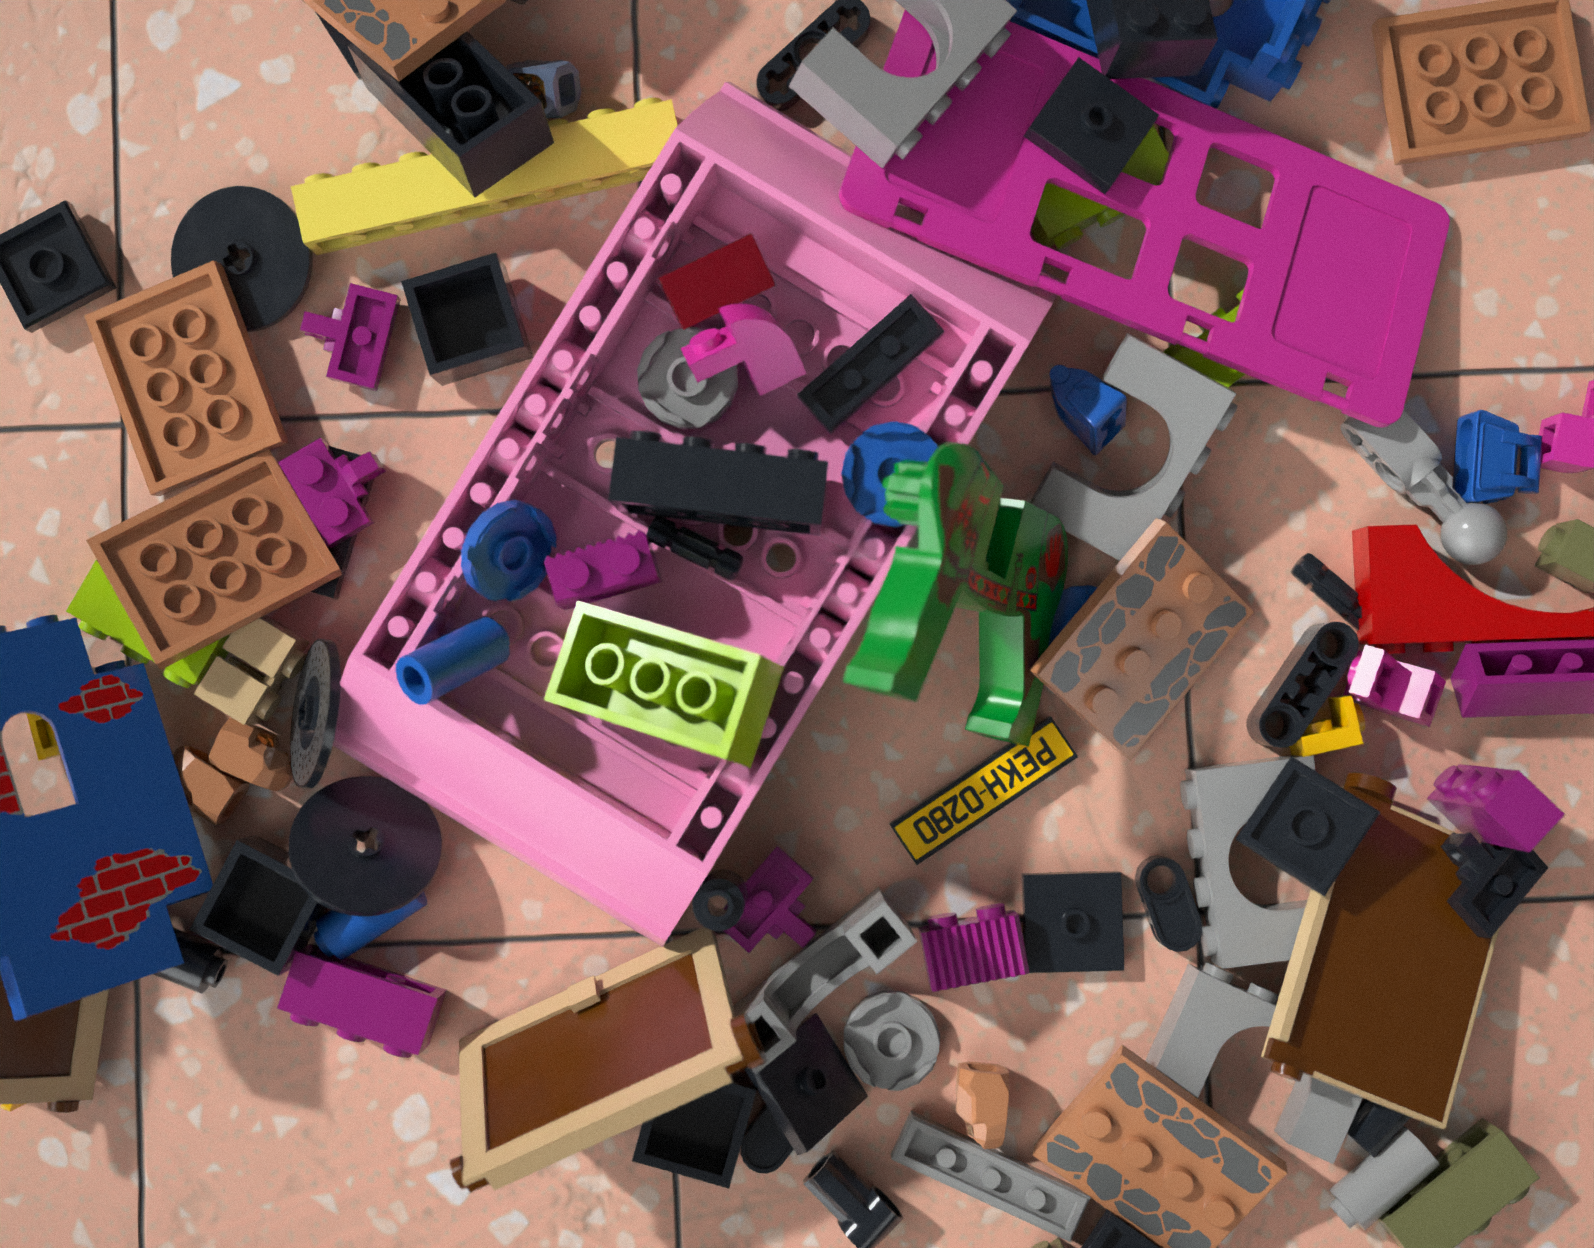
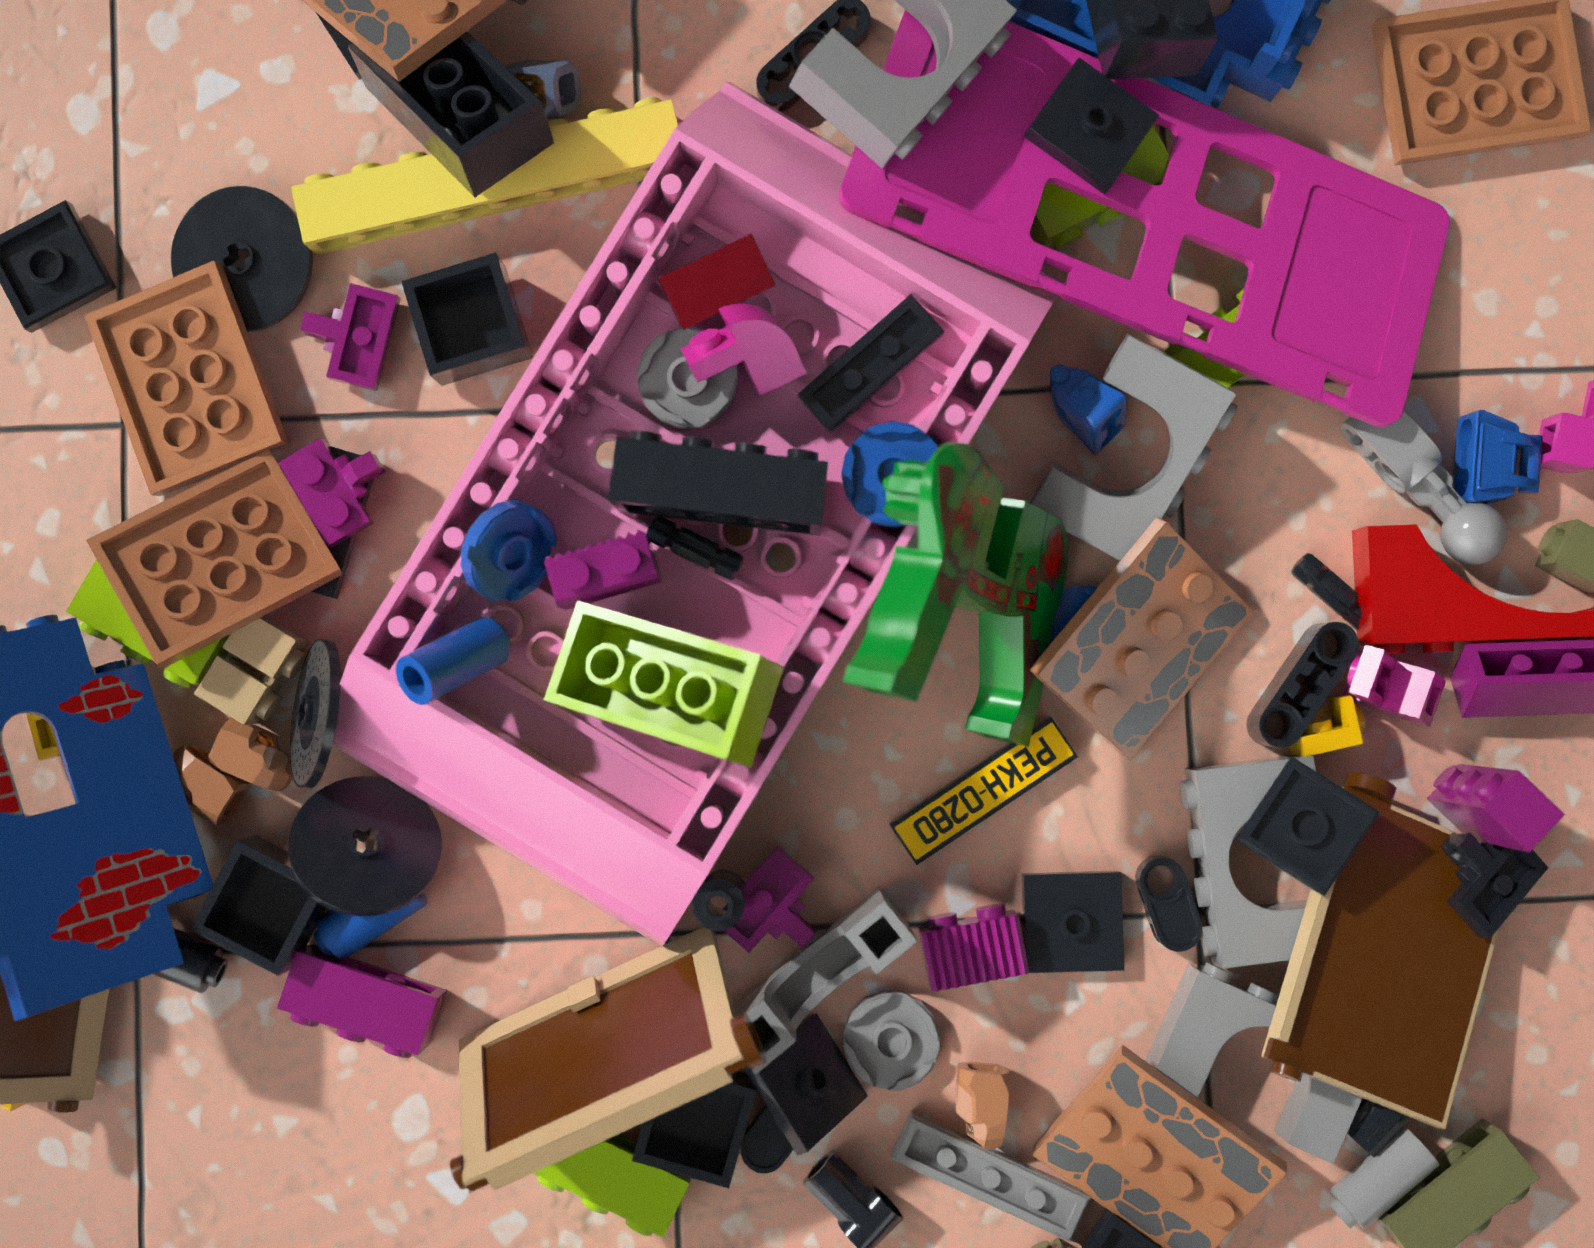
(616, 1184): none -> lime brick

